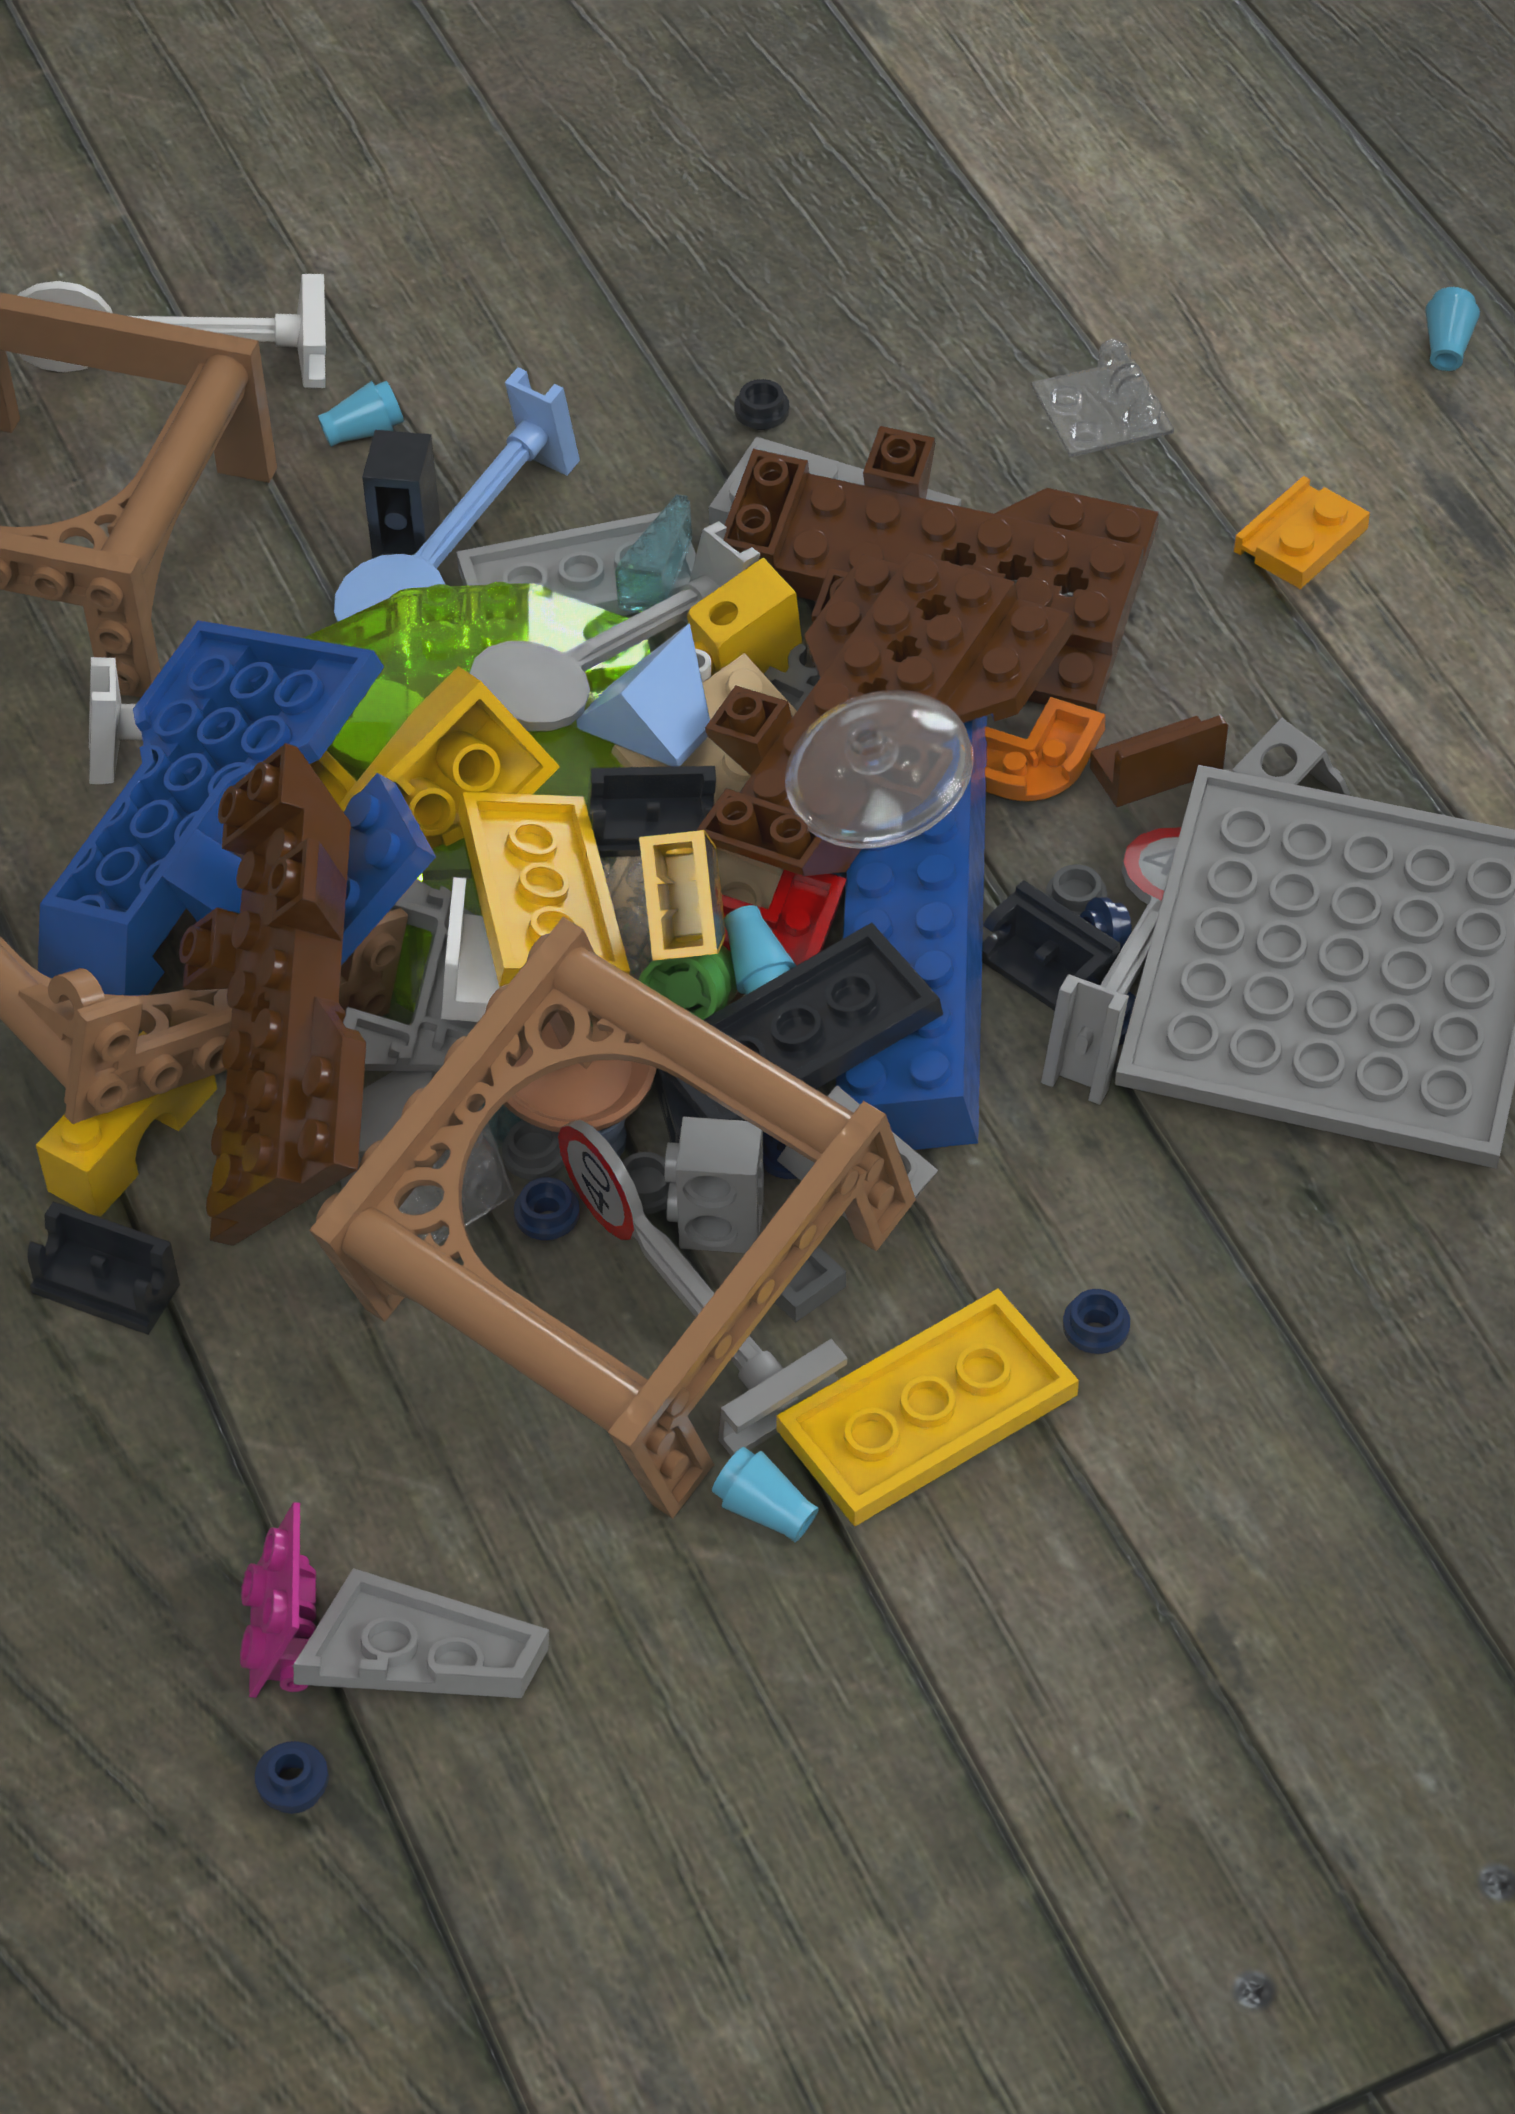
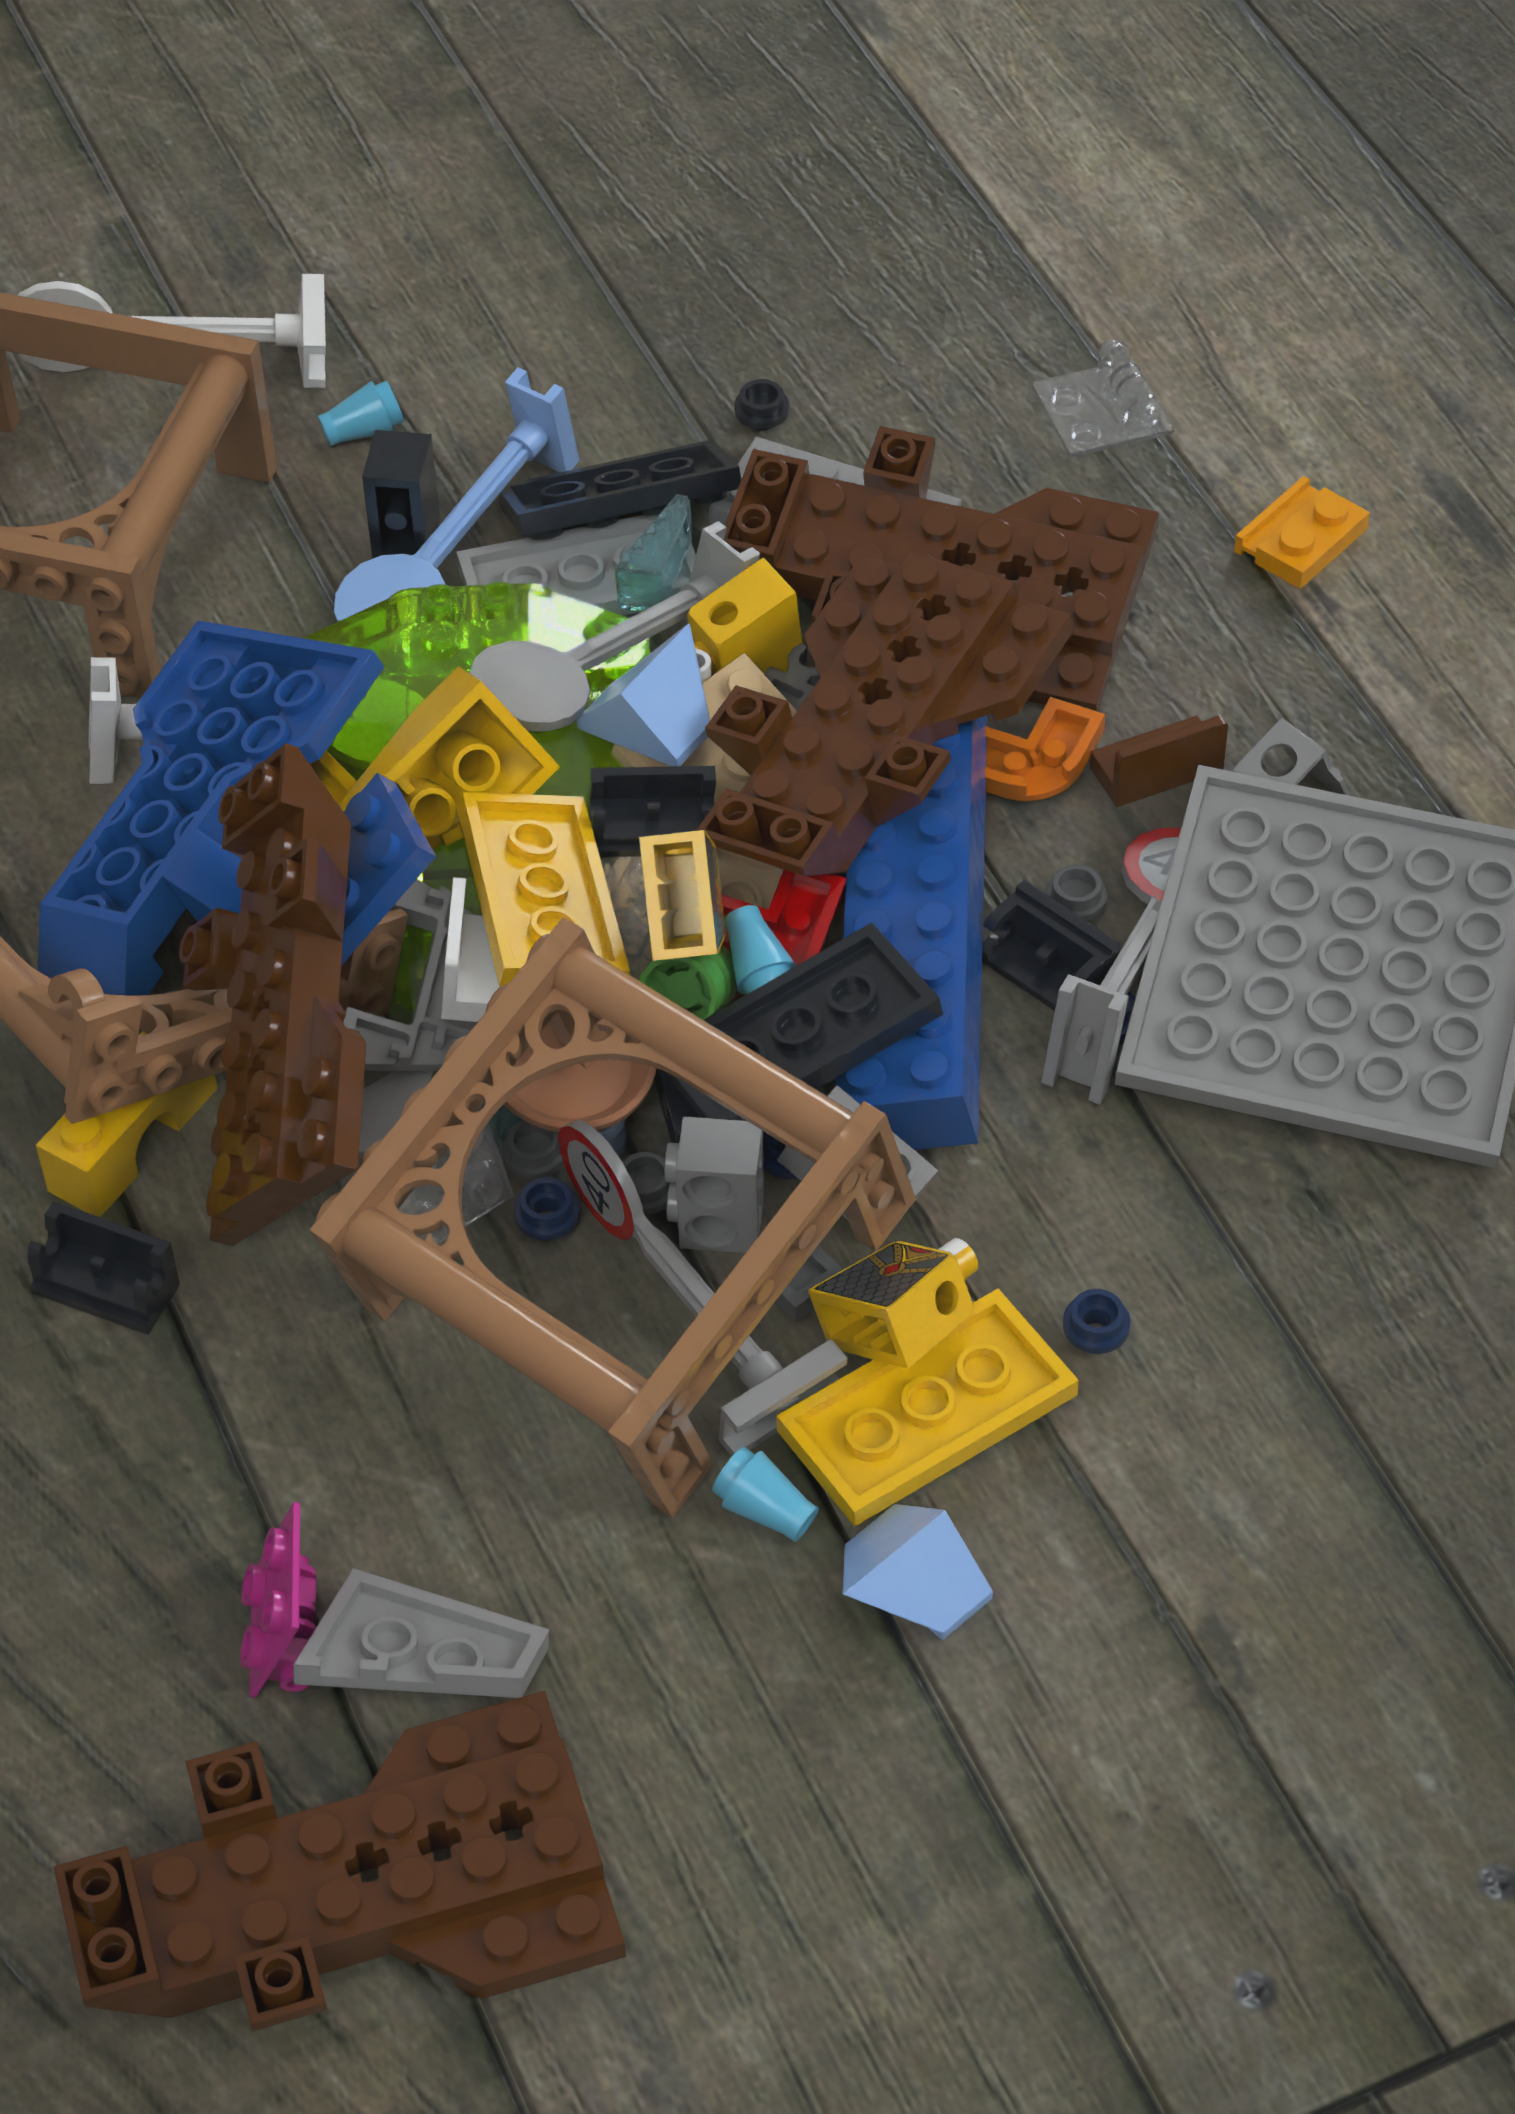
(285, 1900): none -> reddish brown piece
(295, 1794): dark blue plate -> none
(618, 487): none -> black plate
(879, 769): clear dish -> none
(897, 1301): none -> yellow torso
(915, 1569): none -> light blue slope
(1109, 918): dark blue plate -> none
(1450, 324): medium azure cone -> none

